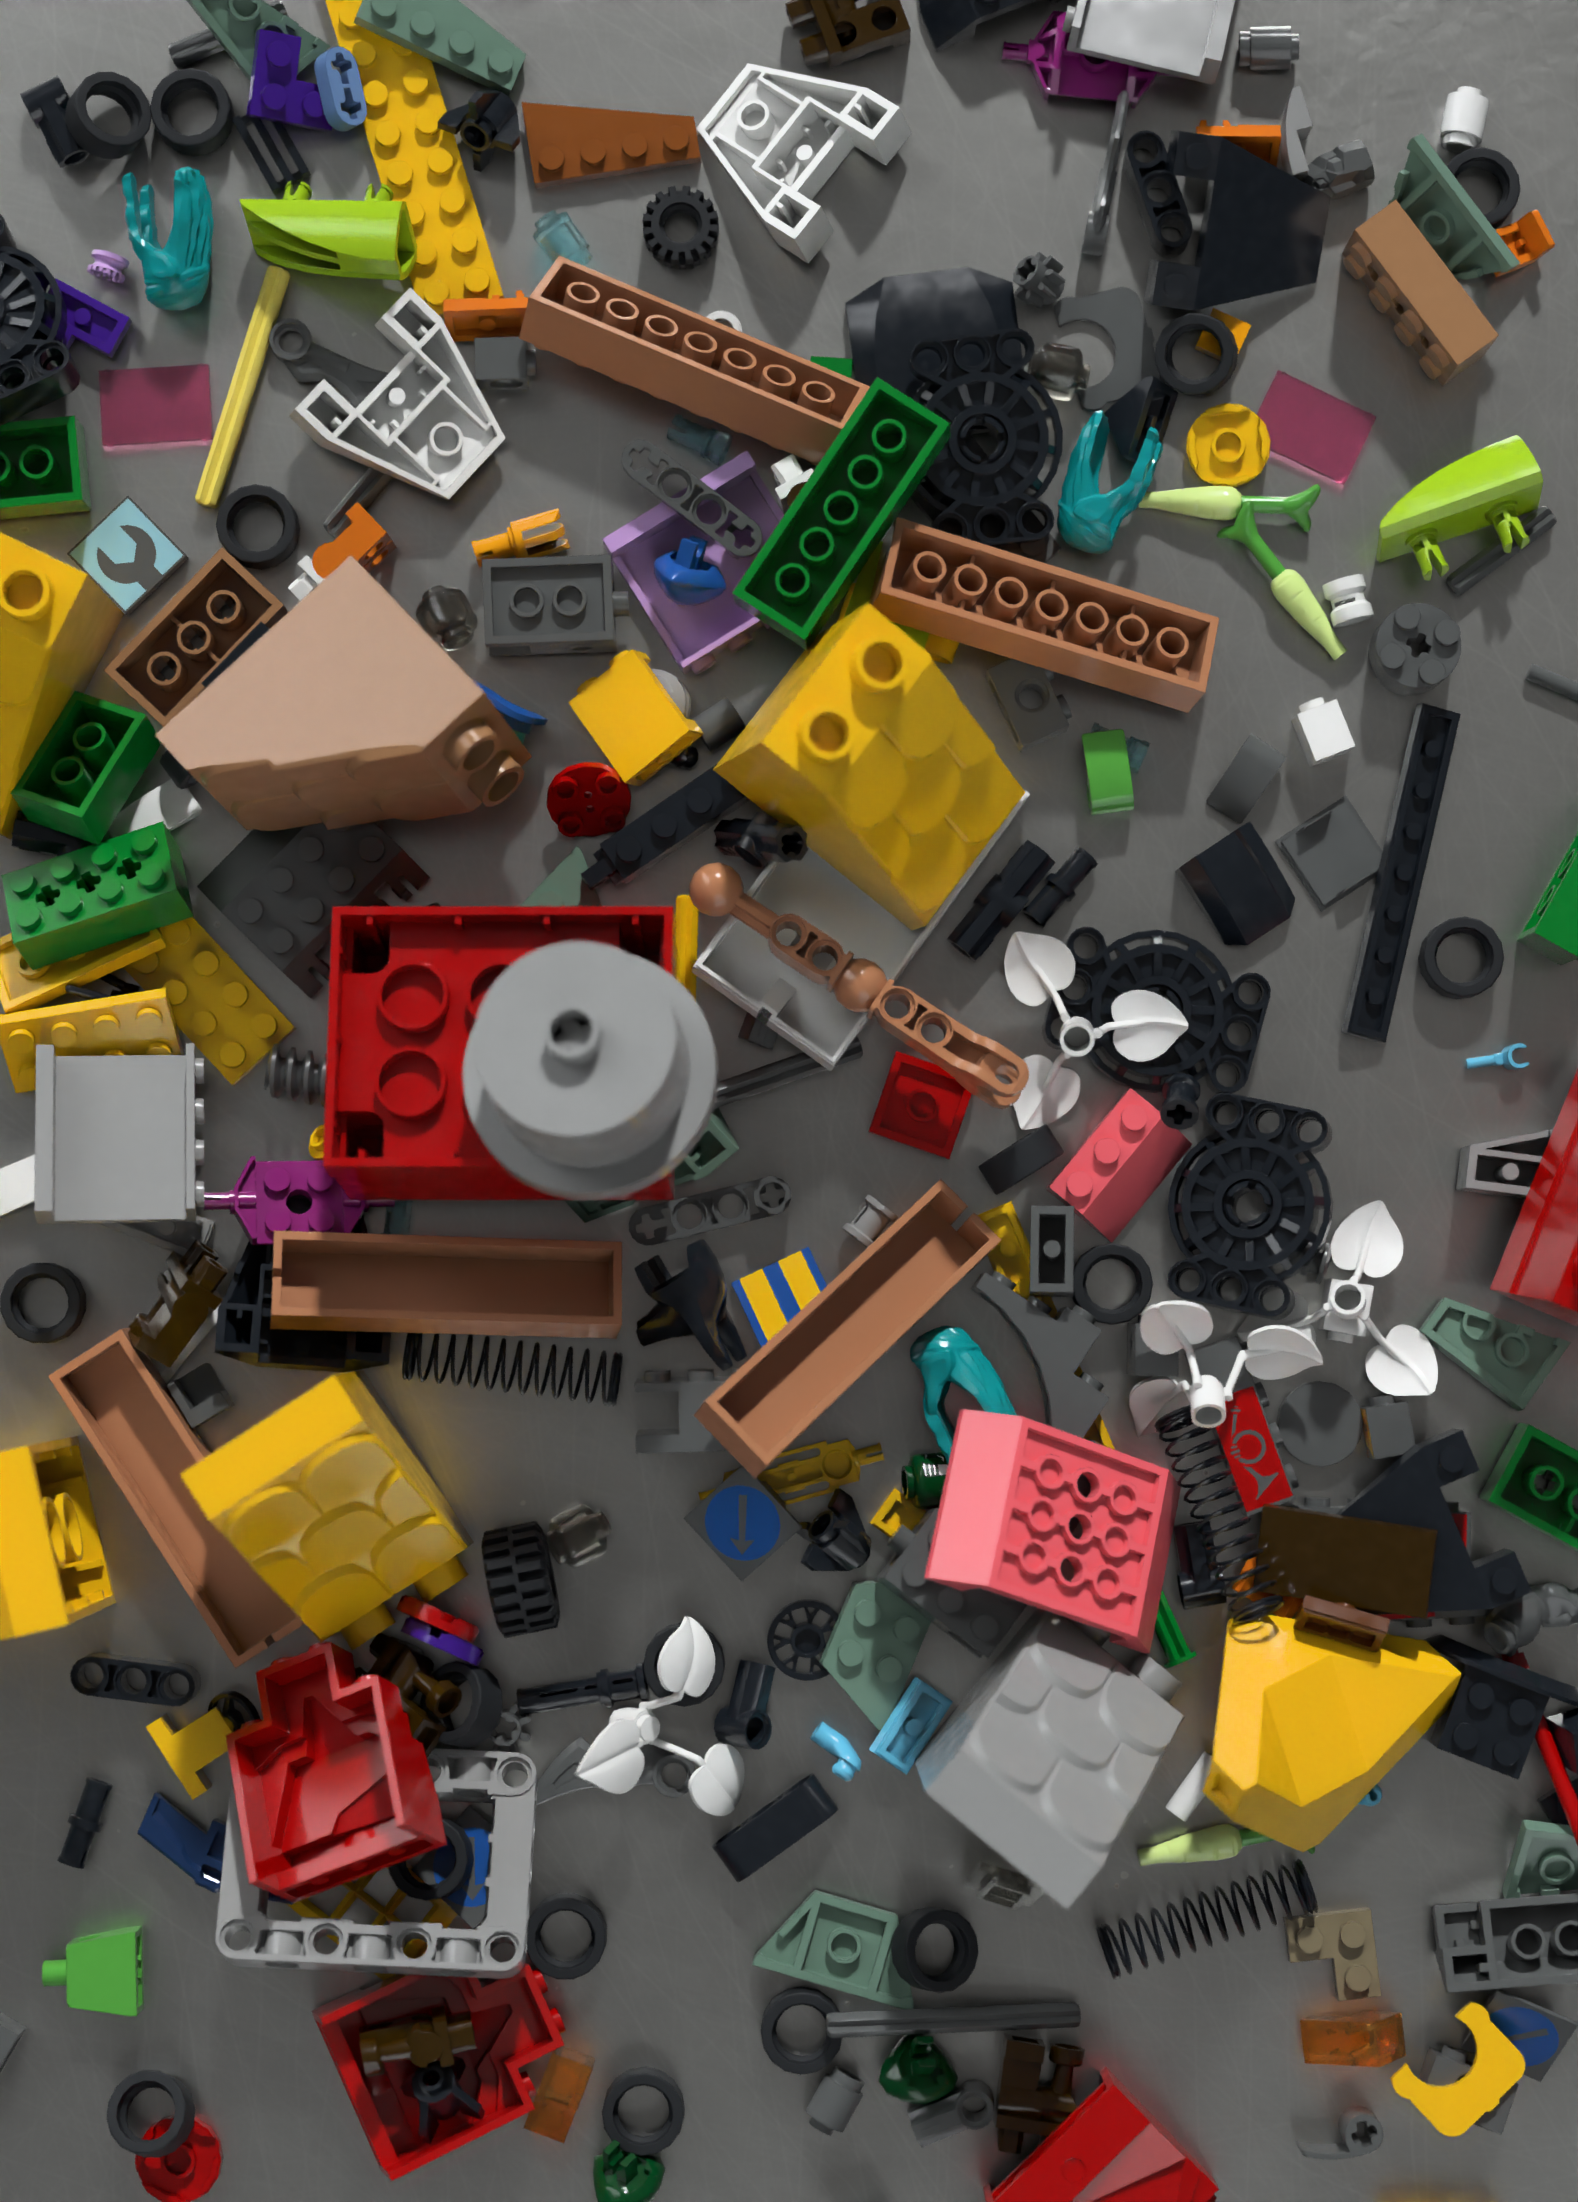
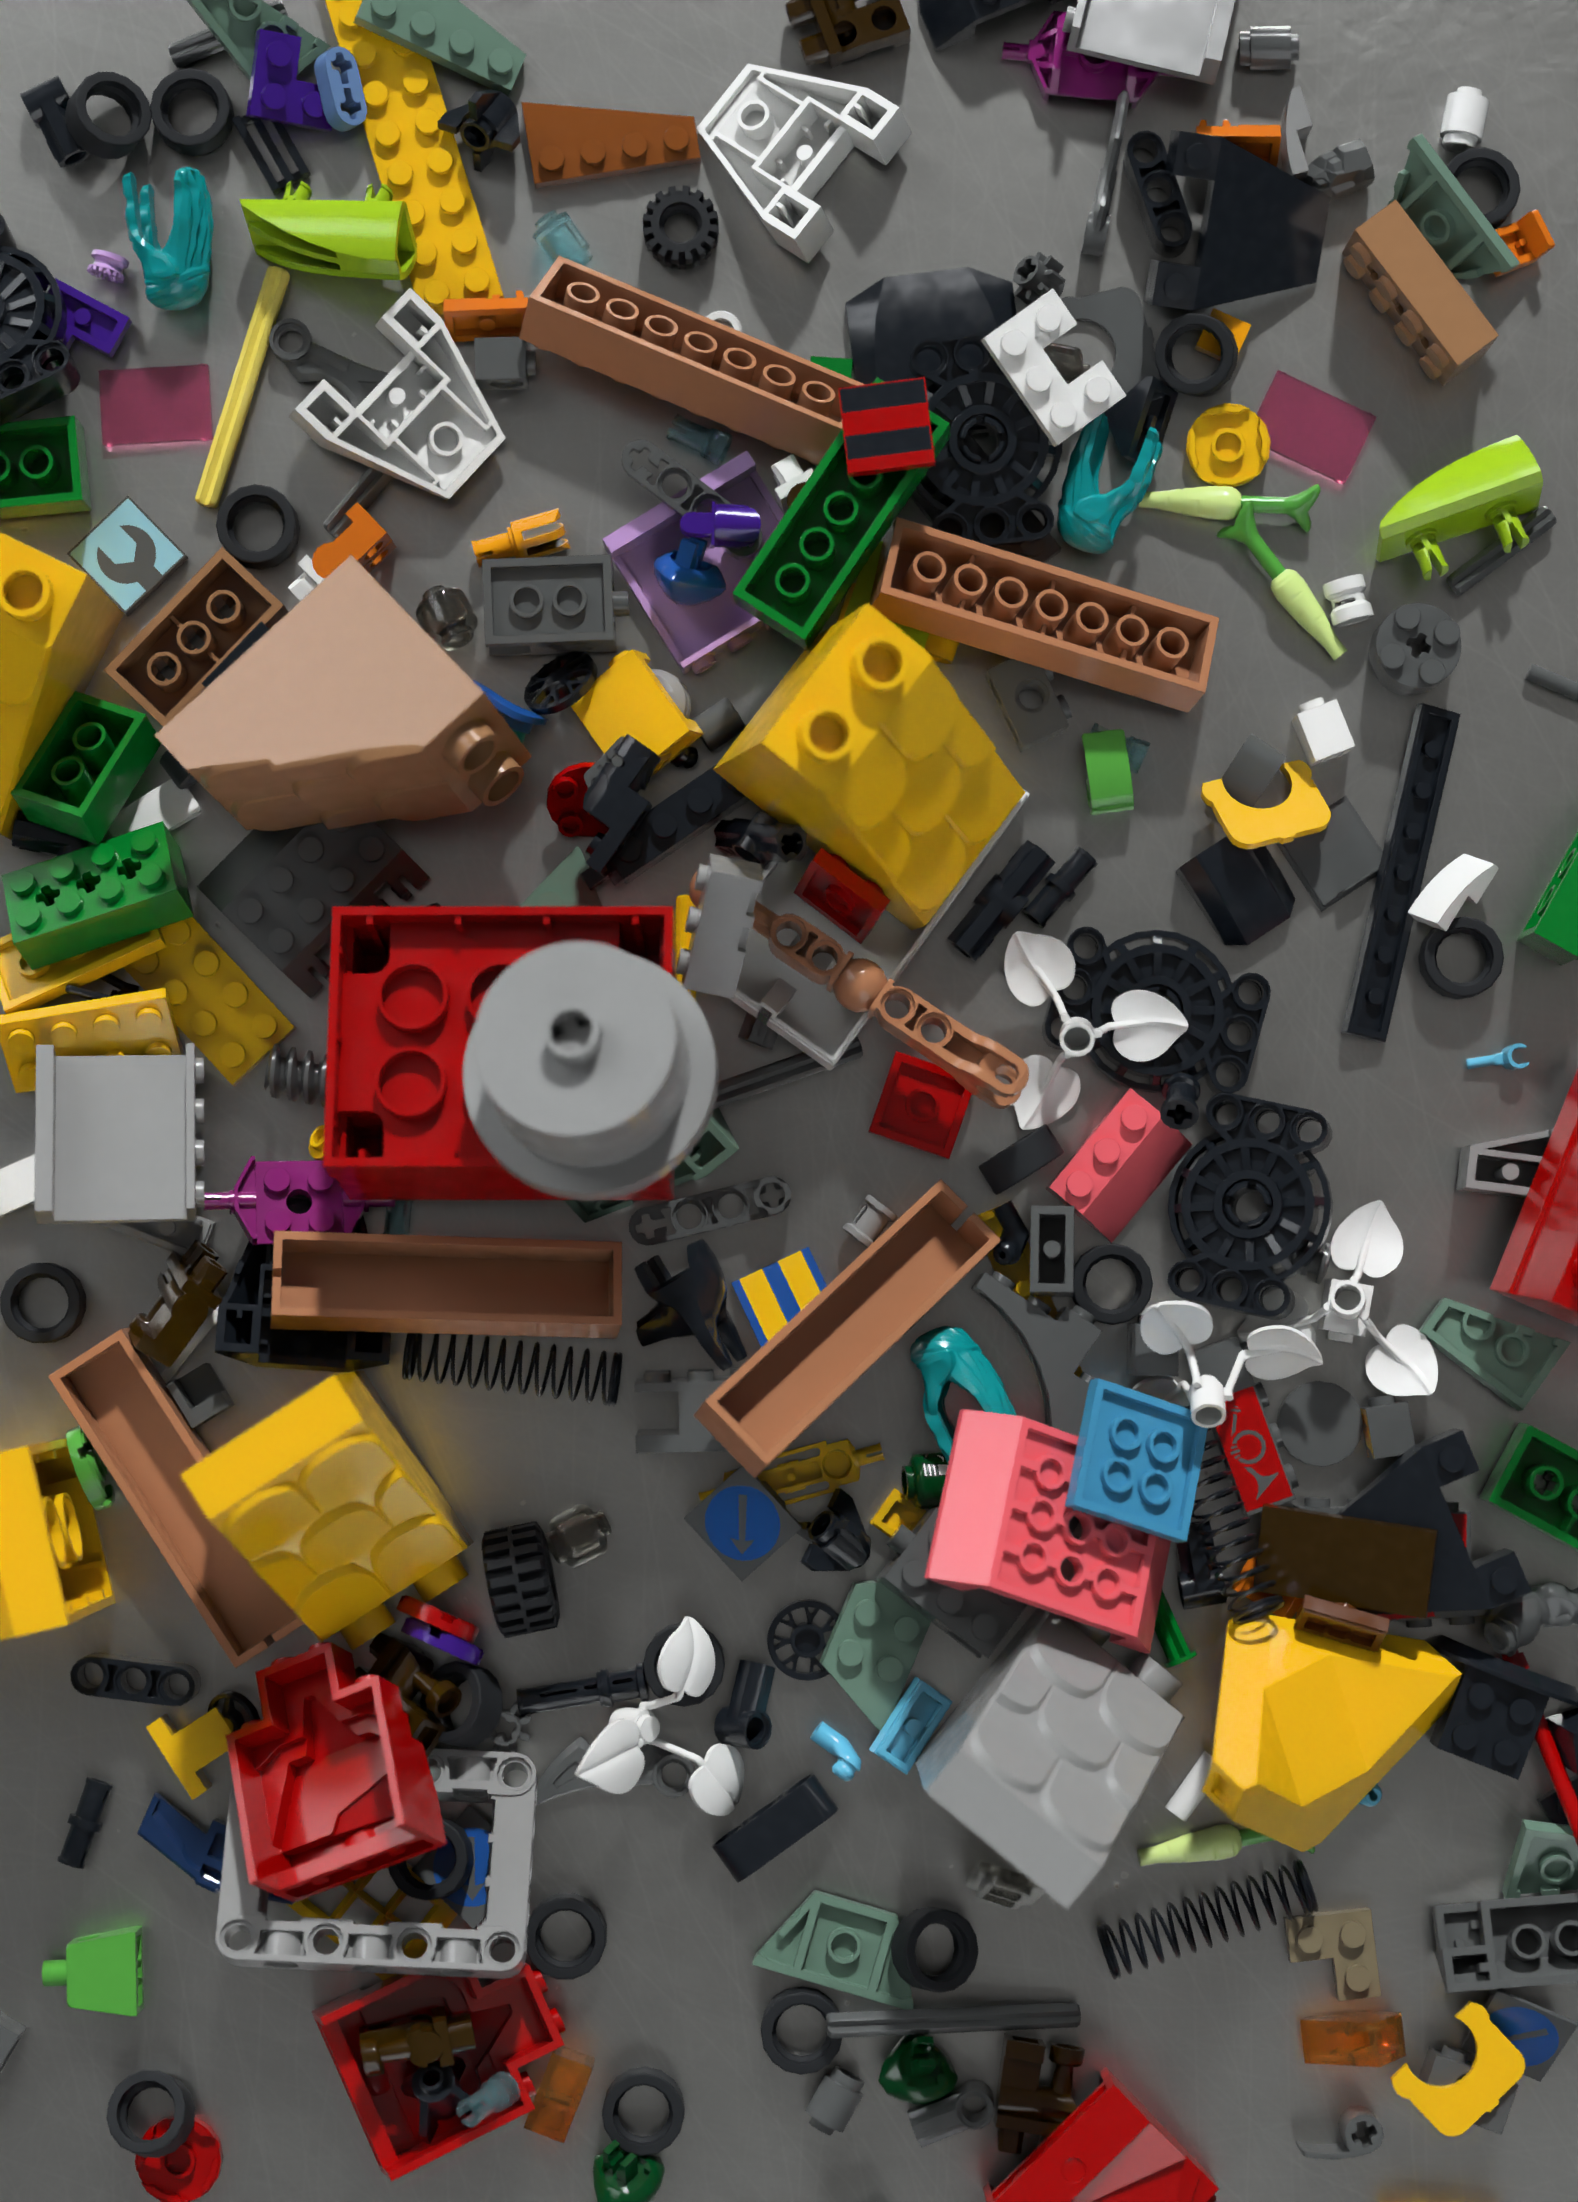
(89, 1470): none -> bright green tile
(494, 2096): none -> clear light blue pin
(560, 683): none -> black wheel
(615, 799): none -> black plate
(720, 925): none -> light grey wedge
(726, 525): none -> dark purple arm
(842, 895): none -> red plate
(886, 427): none -> tile
(1013, 1237): none -> black arm
(1019, 353): none -> white plate
(1136, 1461): none -> dark azure plate
(1252, 828): none -> yellow piece
(1446, 893): none -> white slope

